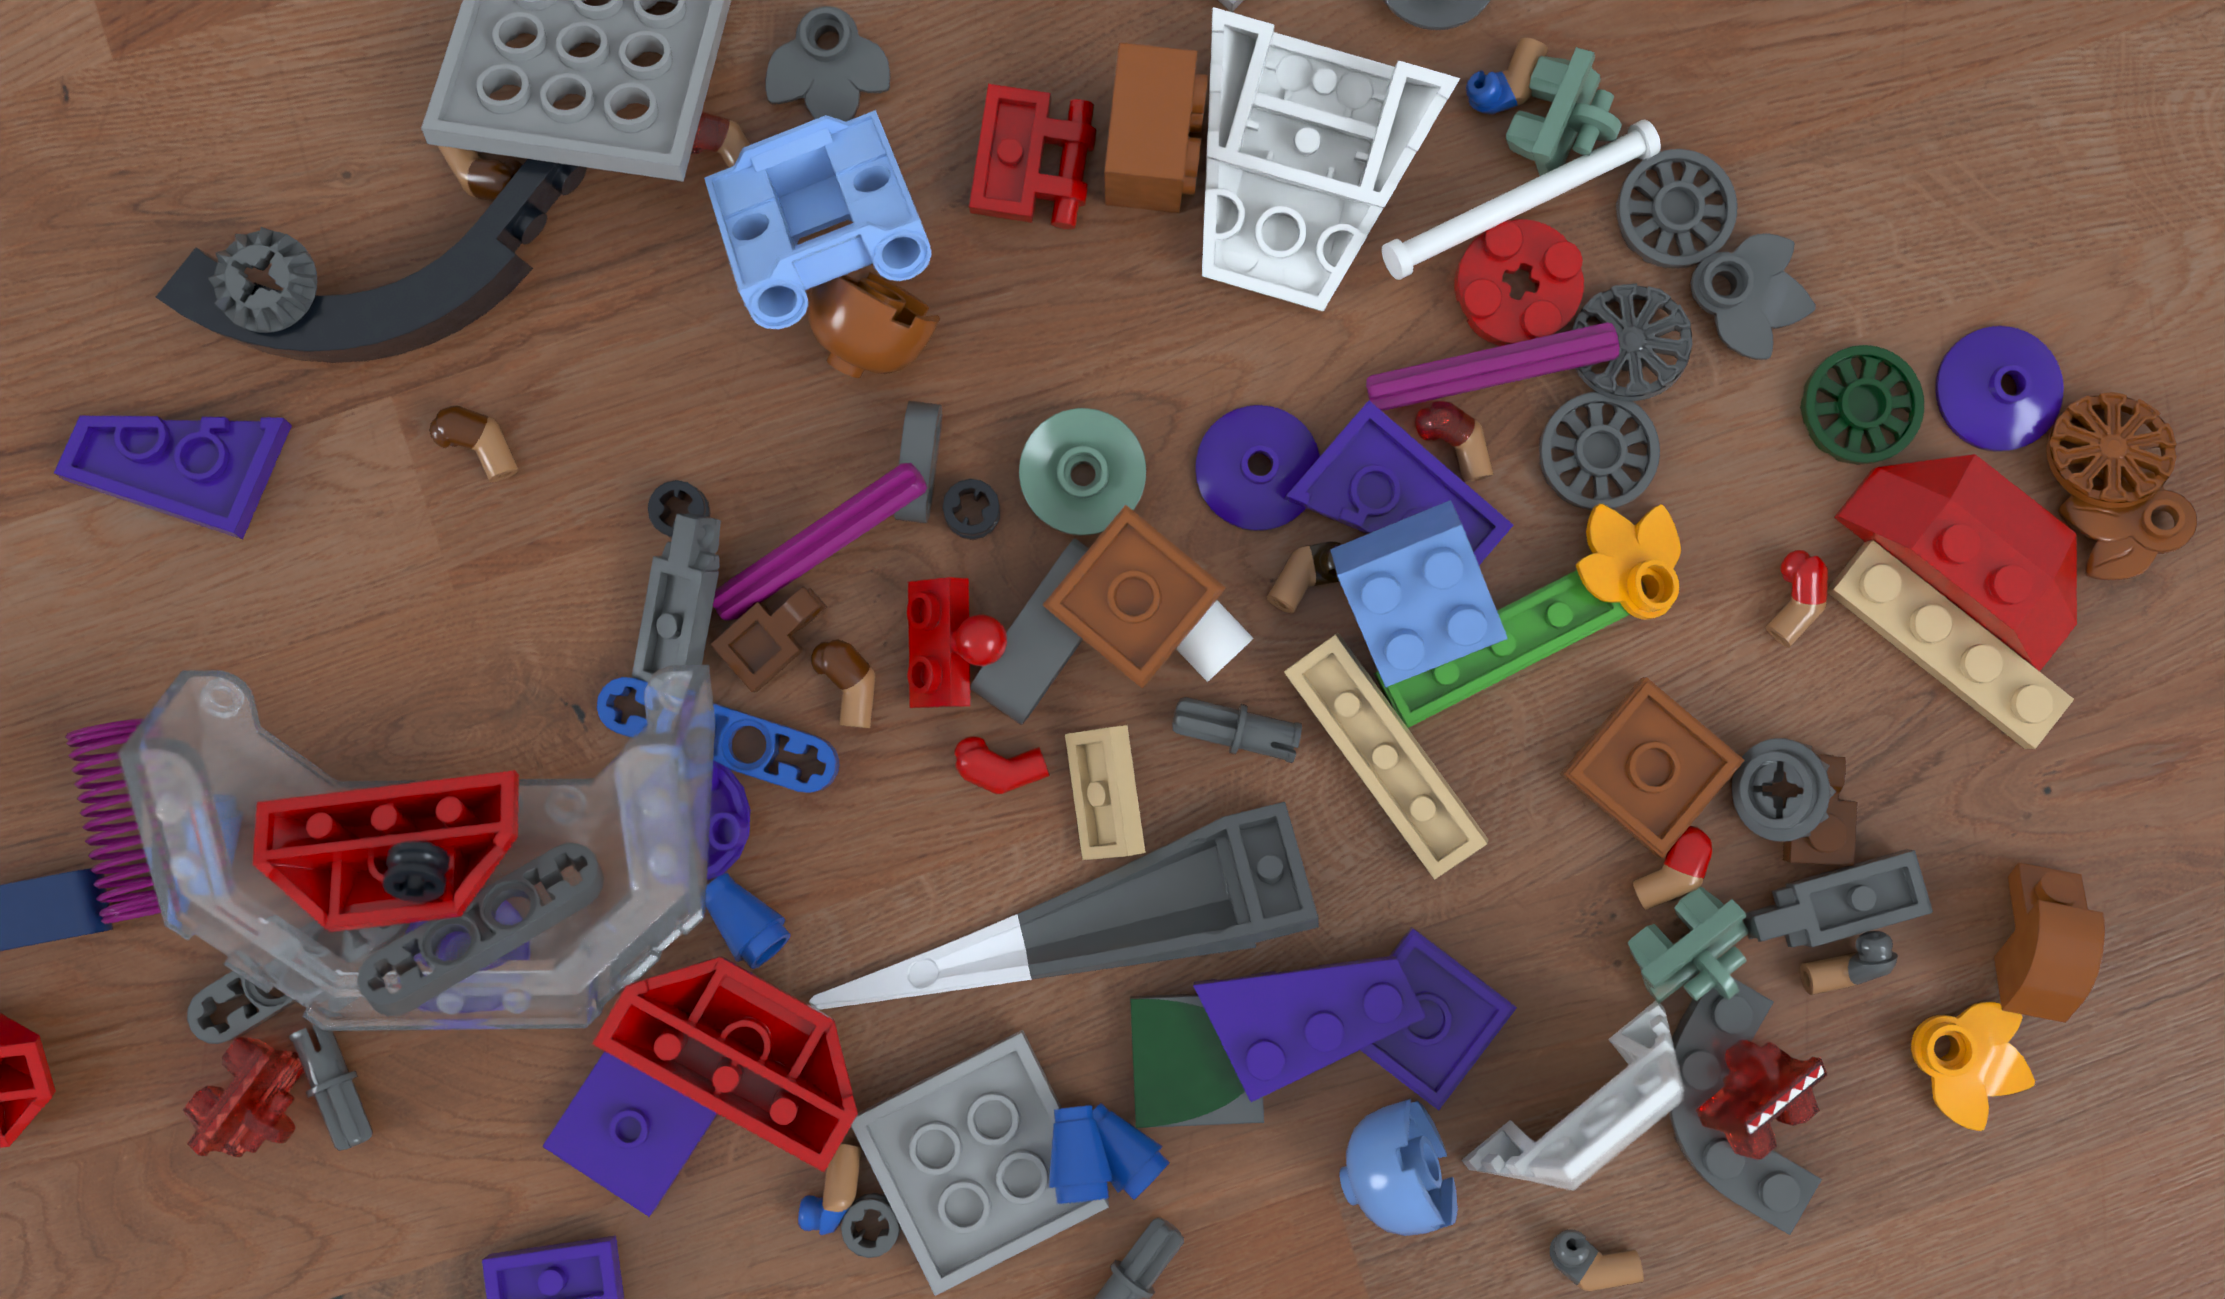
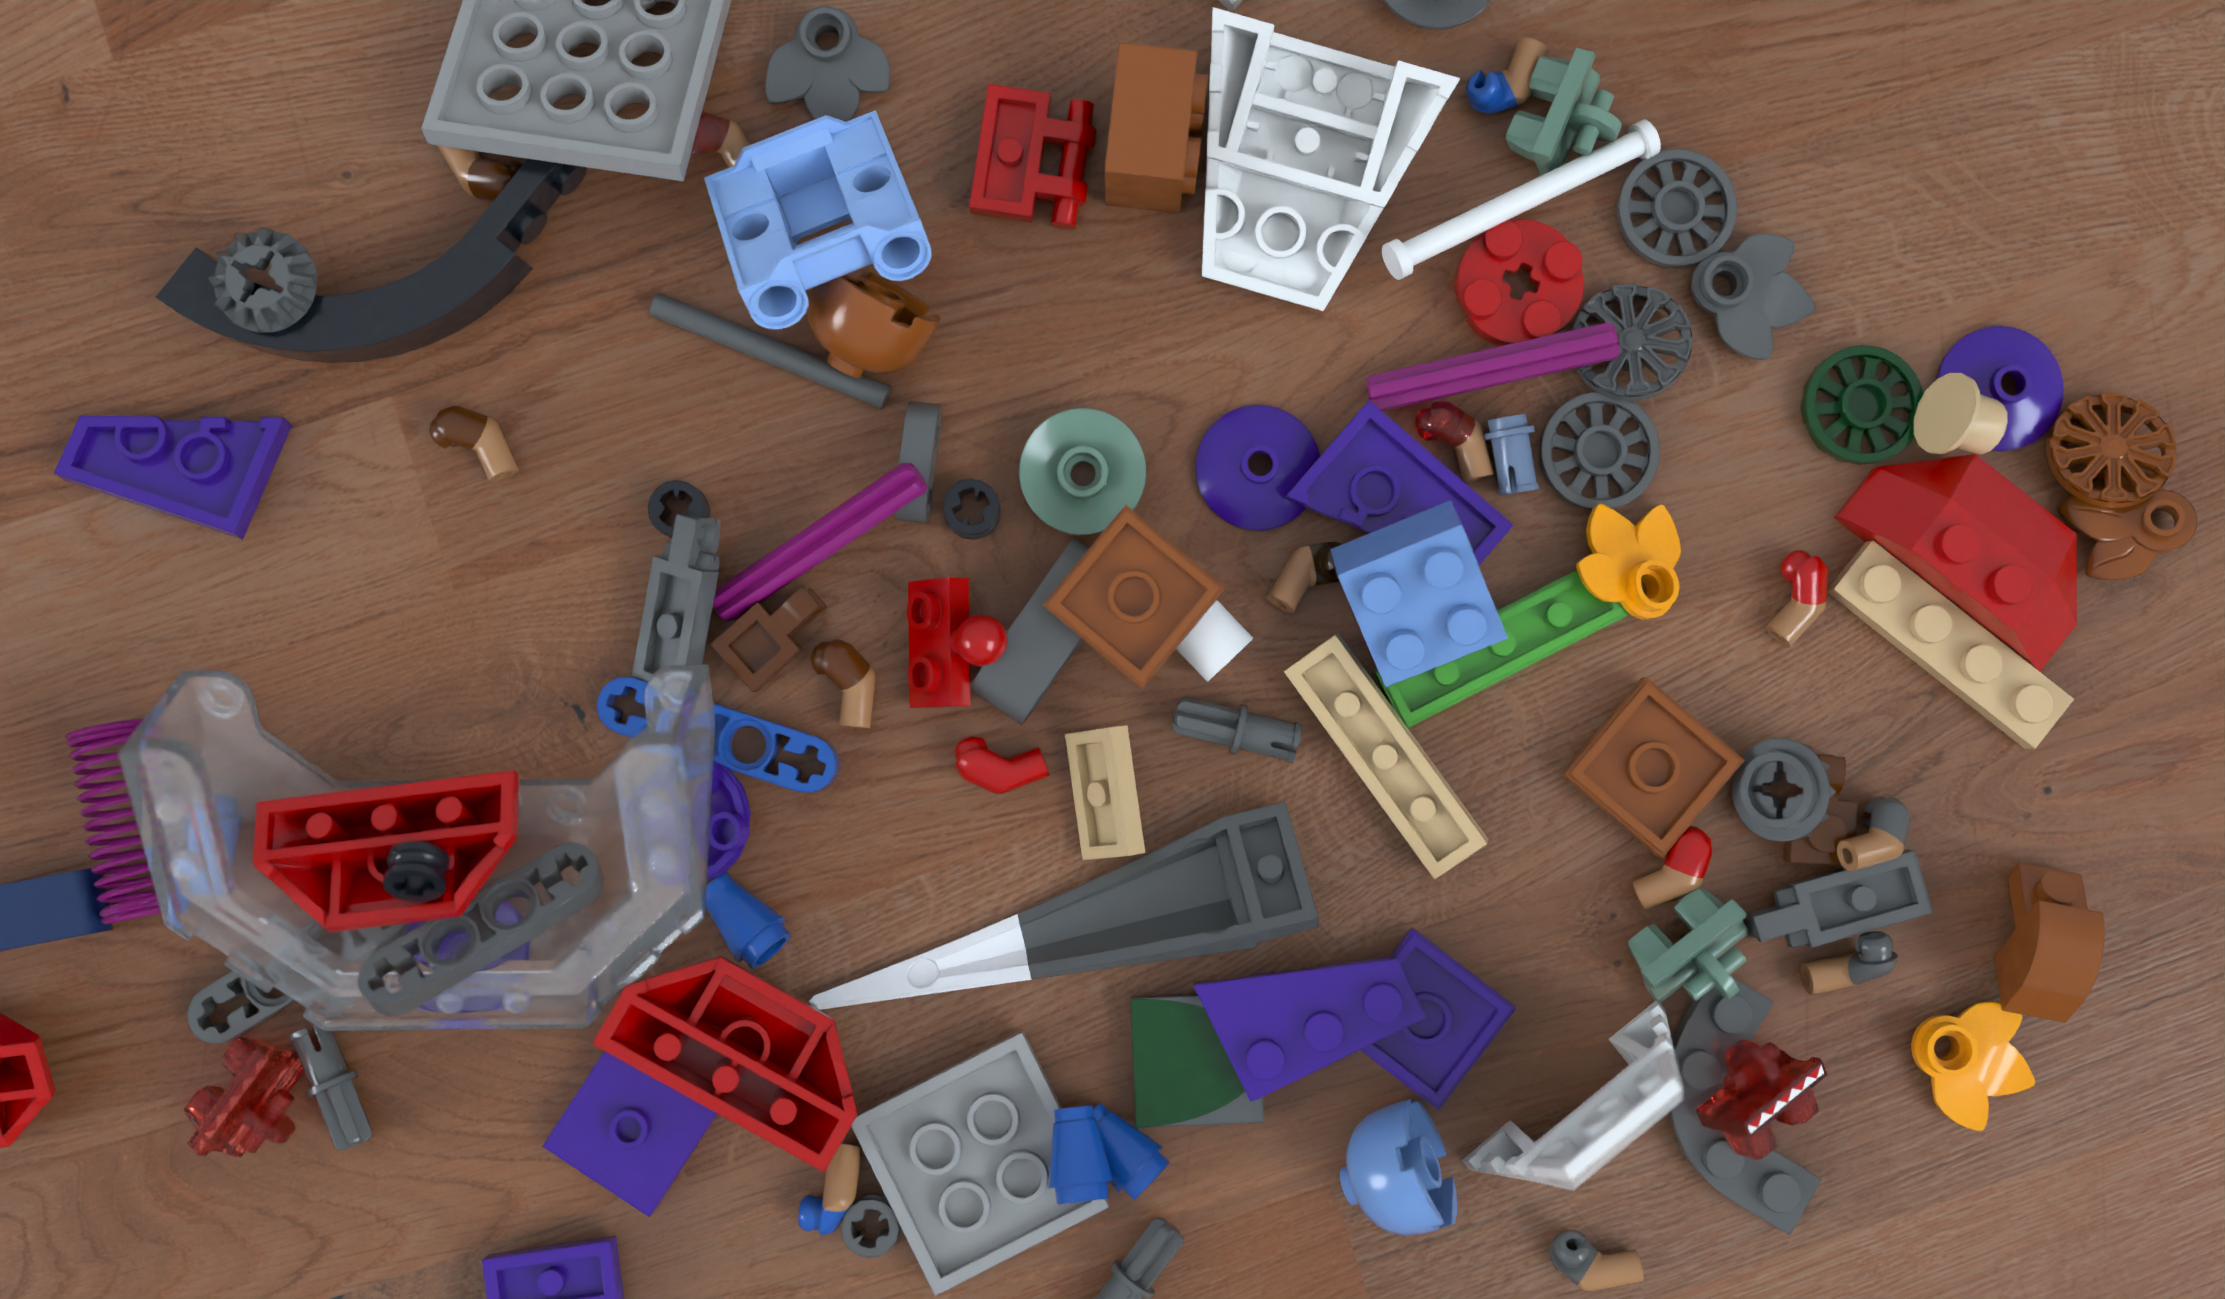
(768, 350): none -> dark grey bar
(1512, 454): none -> sand blue pin
(1885, 837): none -> arm
(1958, 417): none -> tan piece

